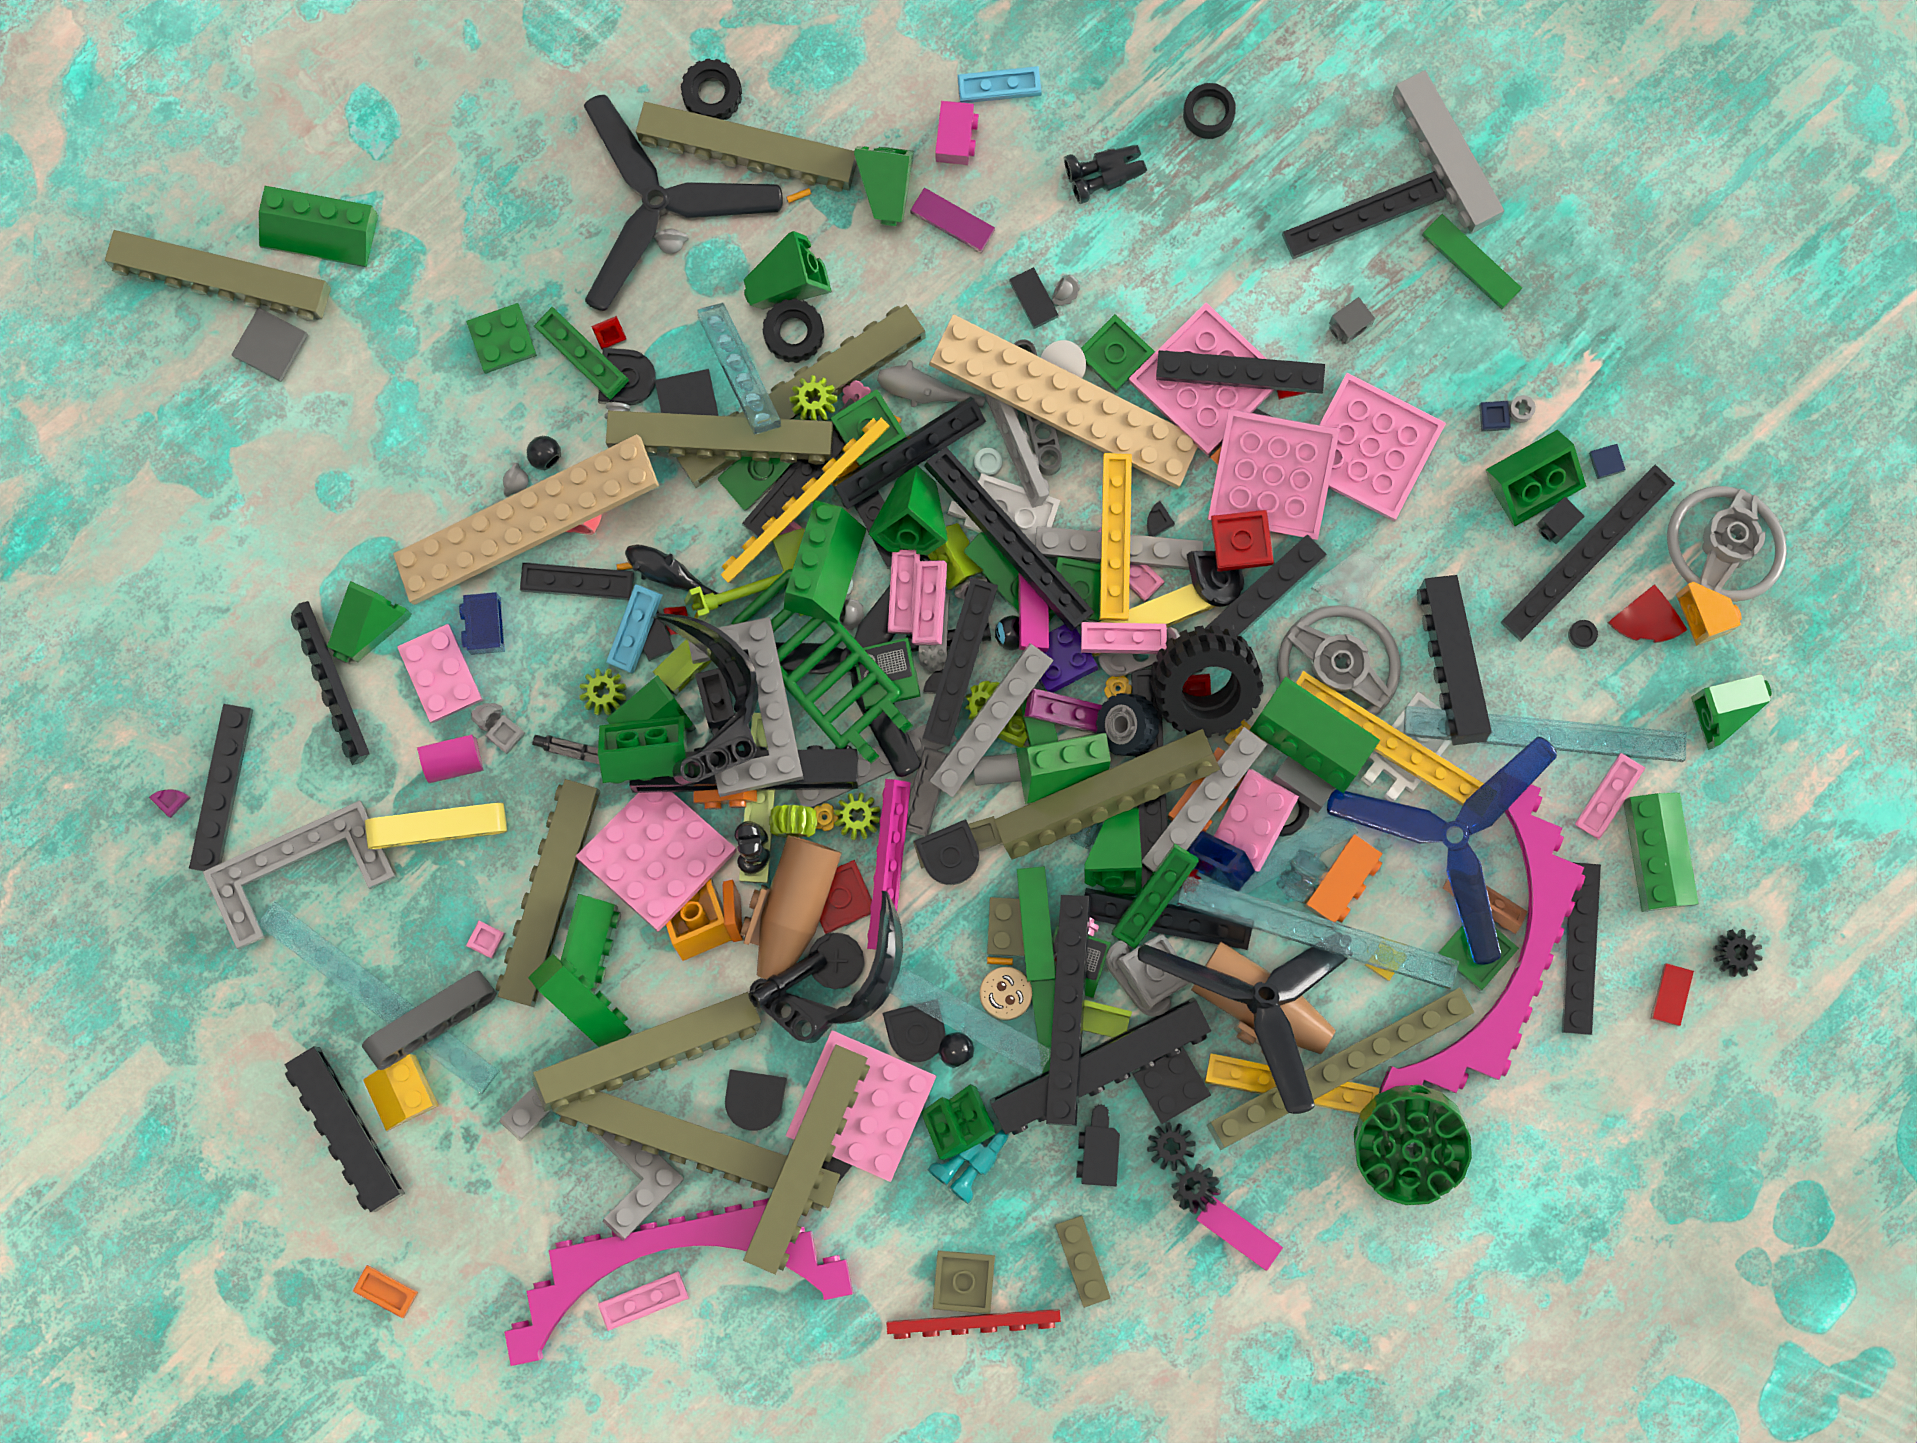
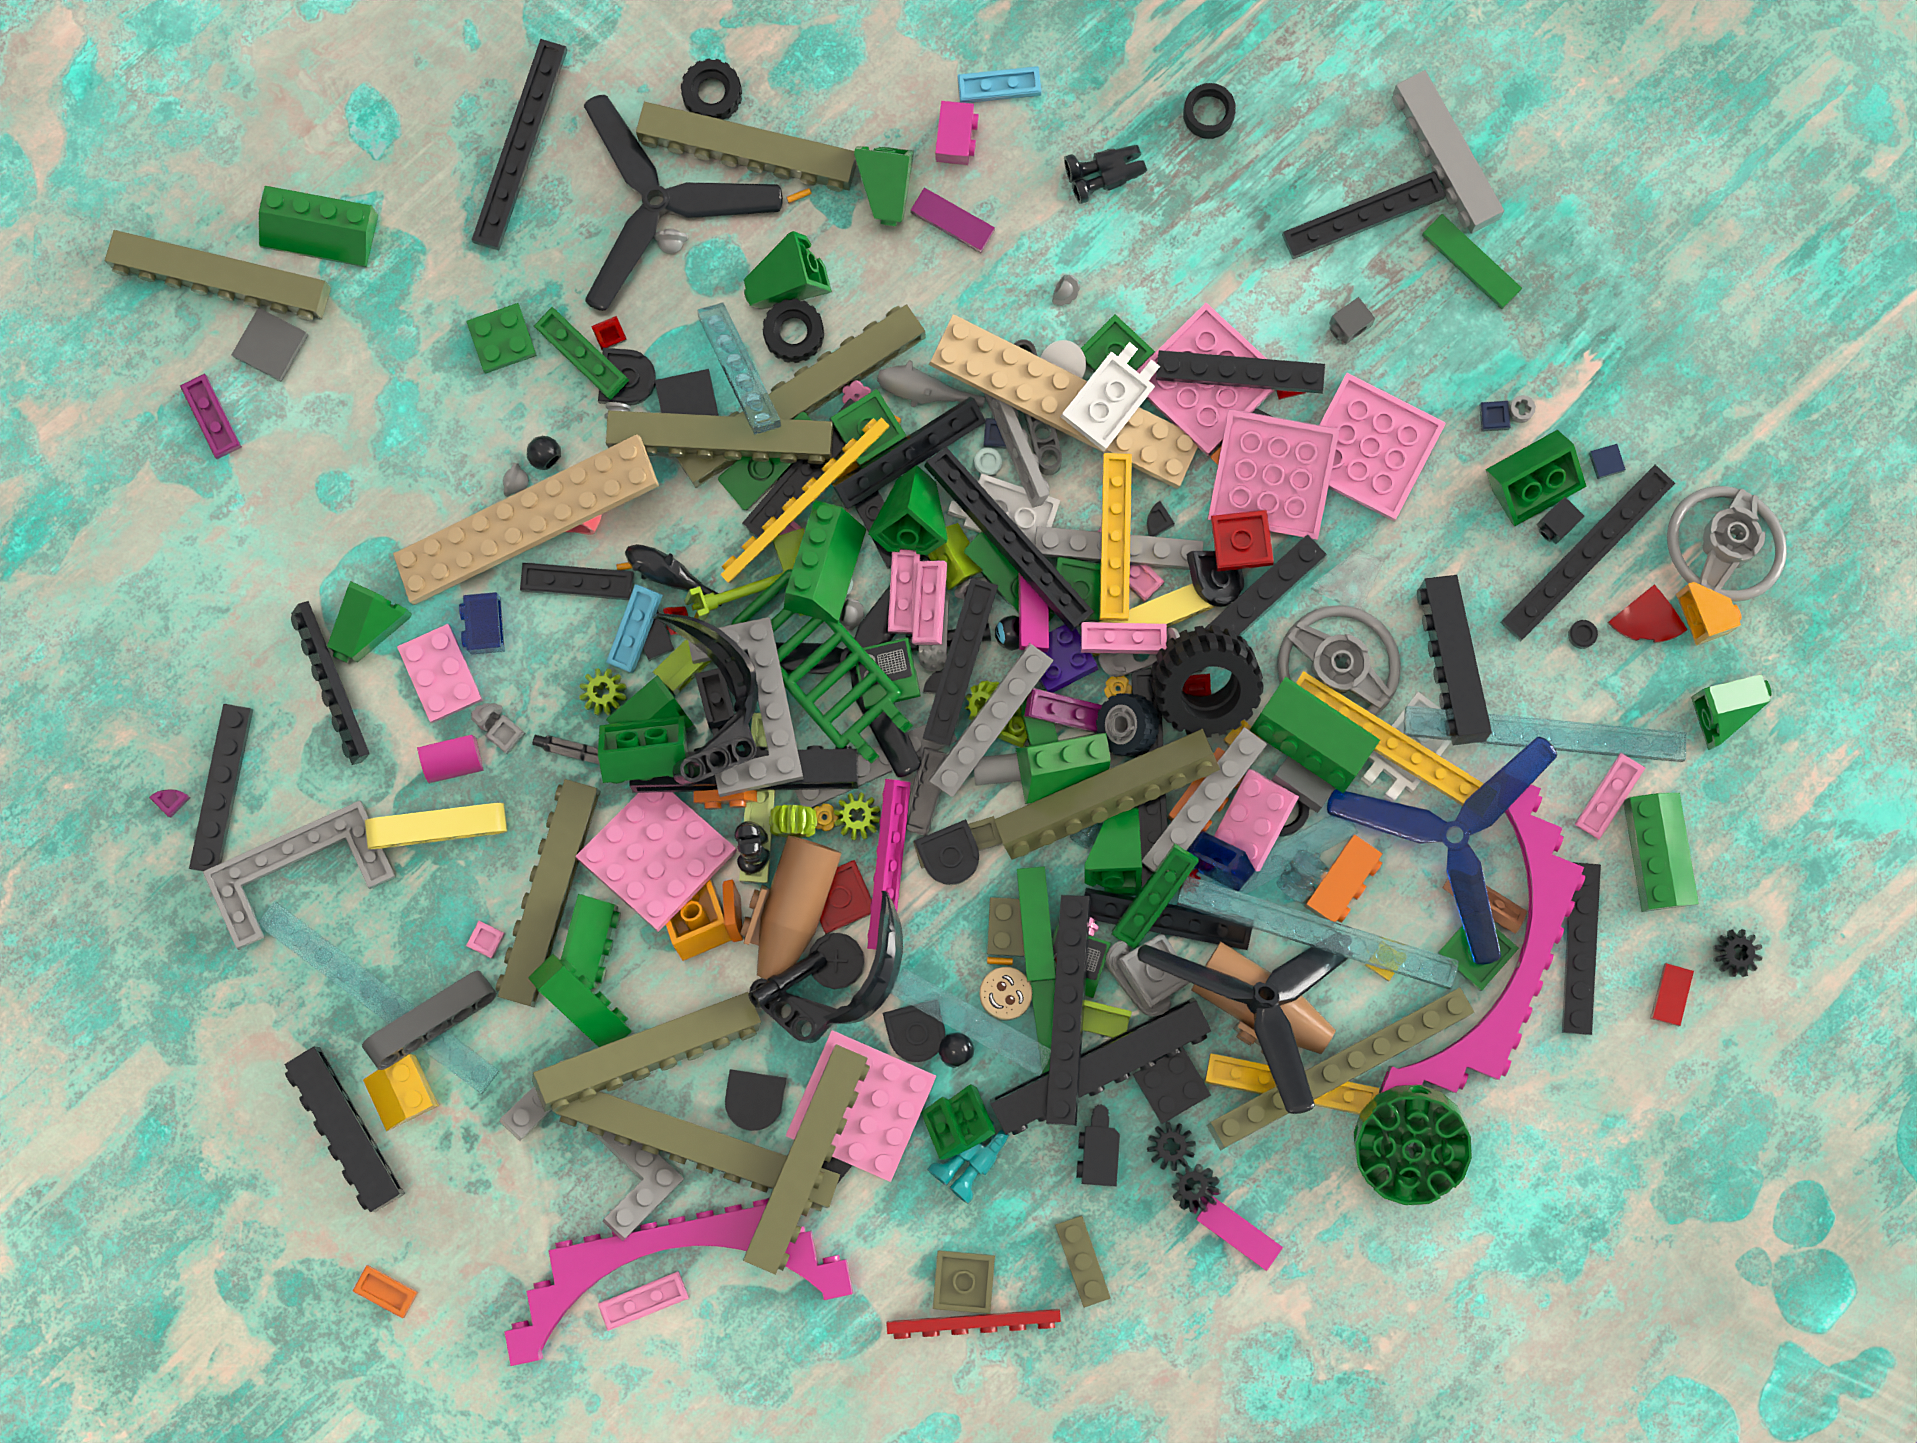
(210, 416): none -> magenta tile
(519, 144): none -> black plate
(811, 389): lime gear -> none
(992, 435): none -> dark blue tile
(1033, 298): black tile -> none
(1110, 398): none -> white tile

